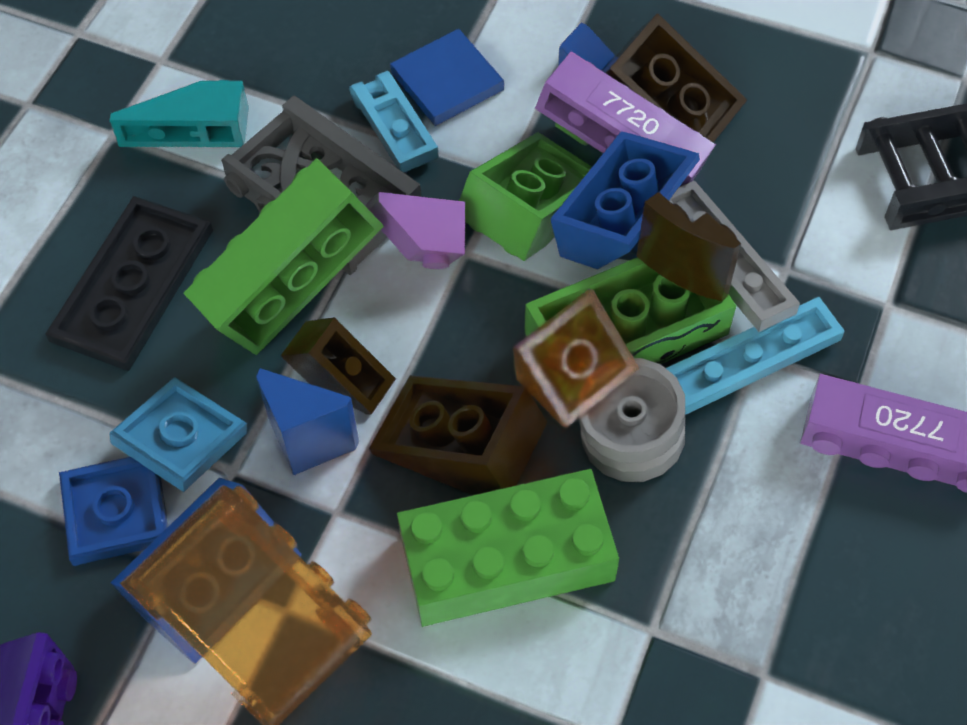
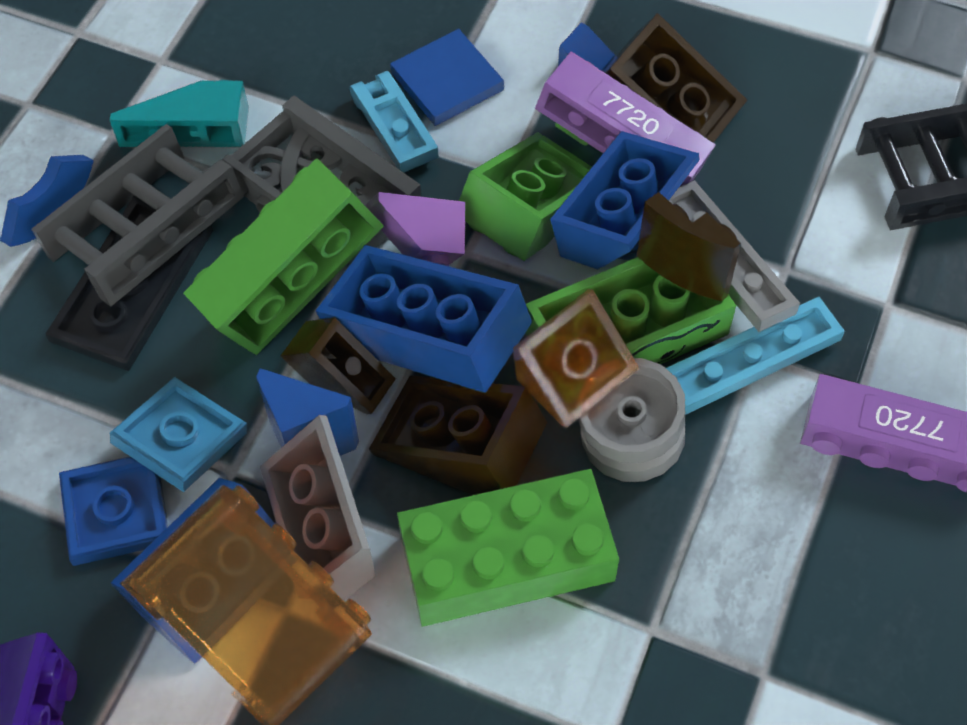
(59, 183): none -> blue tile
(159, 235): none -> dark grey fence
(318, 508): none -> light grey slope
(429, 316): none -> blue brick

